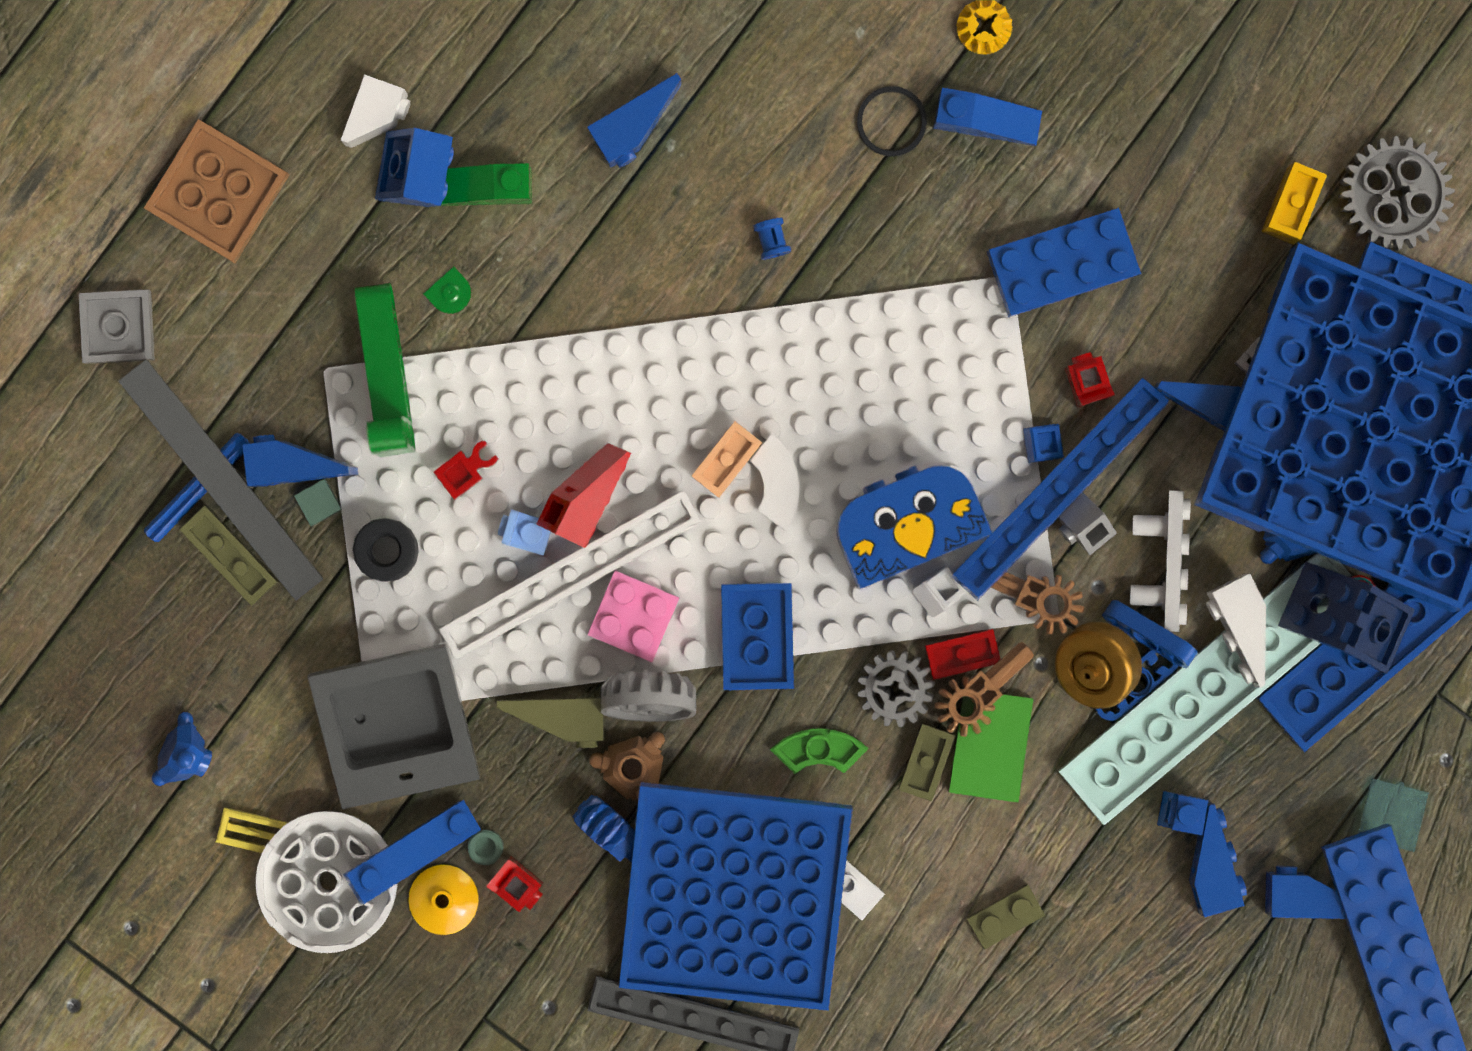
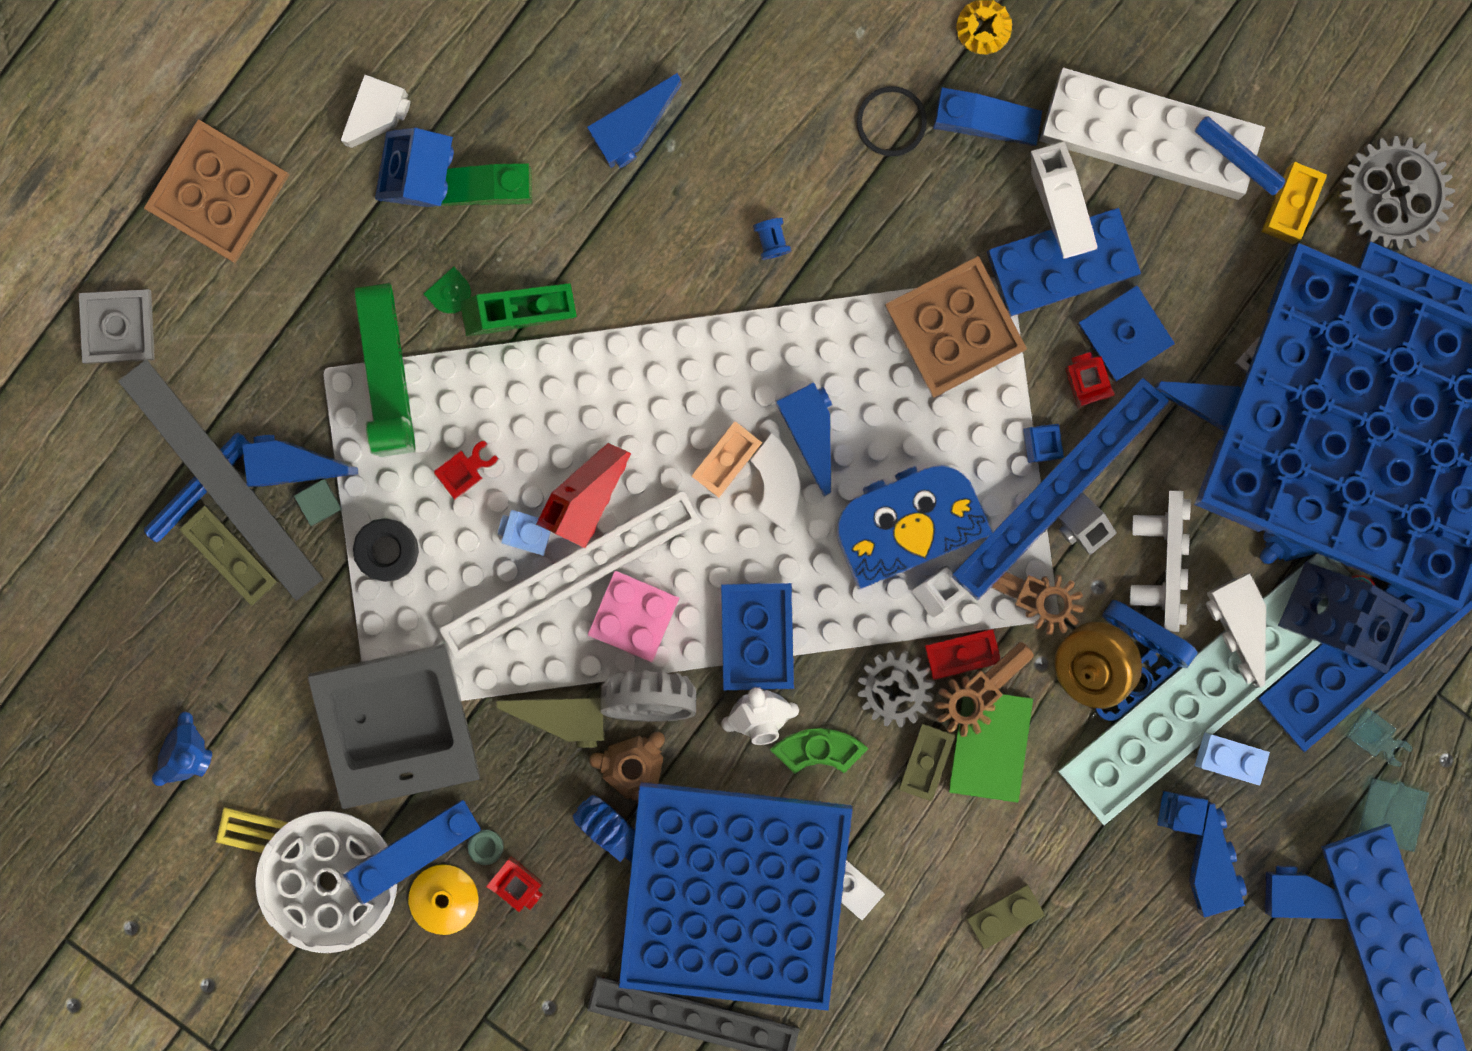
(517, 309): none -> green slope
(760, 716): none -> white rock
(809, 423): none -> blue slope
(955, 327): none -> medium nougat plate
(1062, 199): none -> white slope
(1126, 333): none -> blue plate
(1145, 132): none -> white brick
(1232, 759): none -> light blue plate
(1240, 155): none -> blue axle
(1374, 735): none -> clear light blue plate

